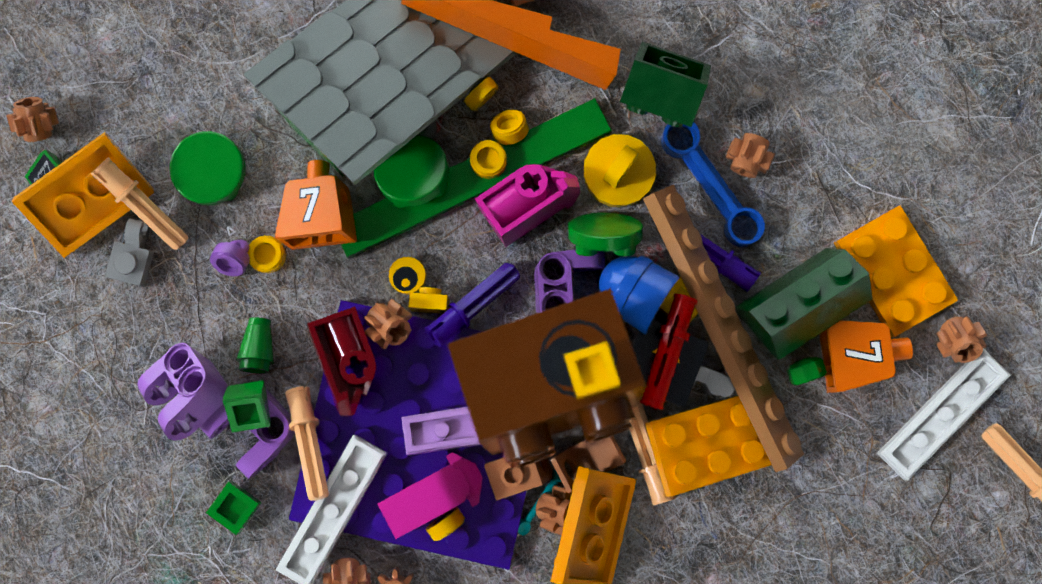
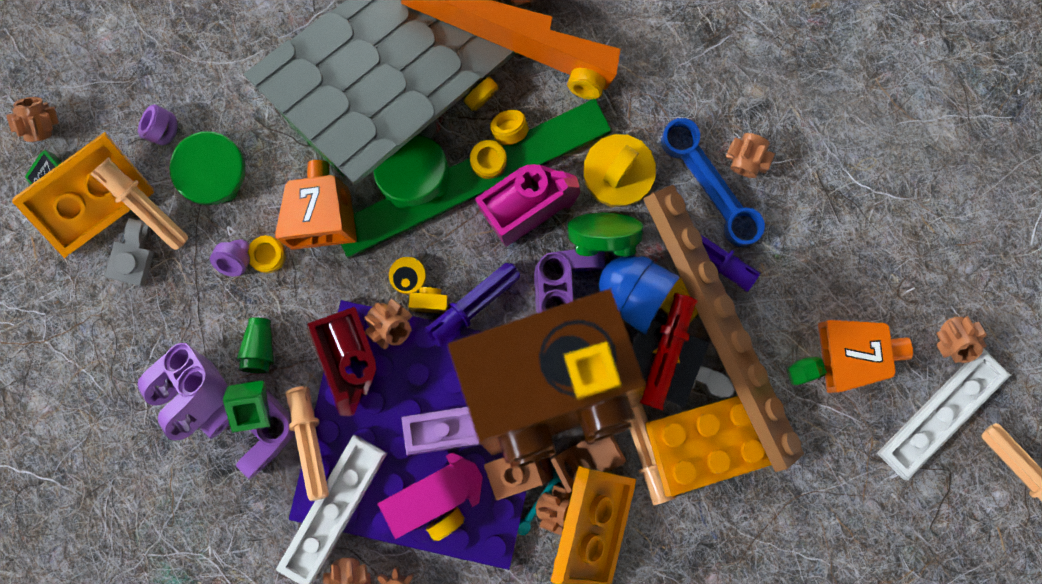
(154, 123): none -> medium lavender tile
(233, 507): green plate -> none
(586, 83): none -> yellow tile
(666, 85): dark green brick -> none
(806, 301): dark green slope -> none
(901, 270): light orange plate -> none

